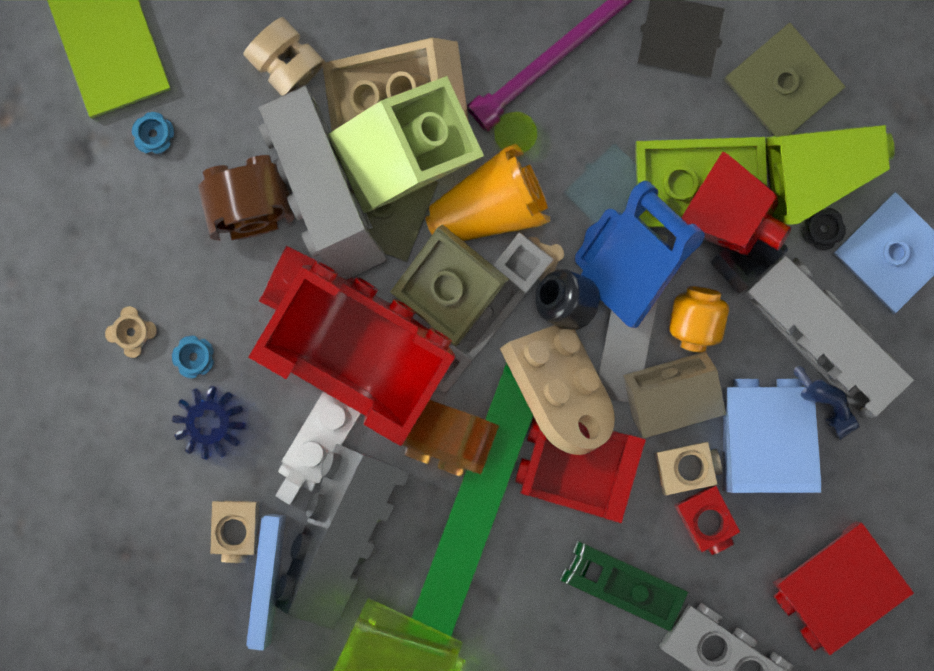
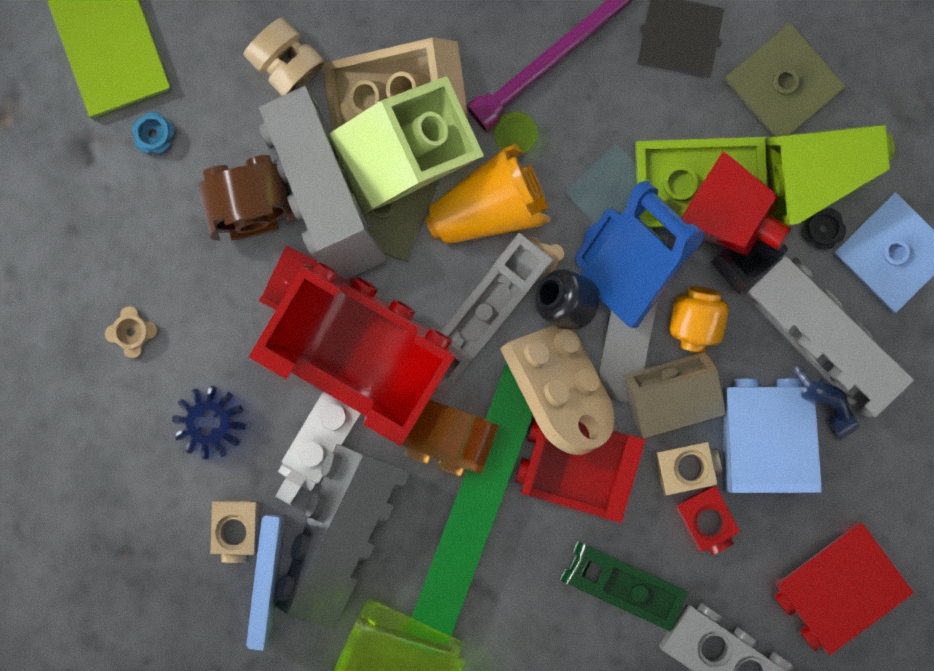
(190, 345): dark azure plate -> none
(449, 285): olive plate -> none

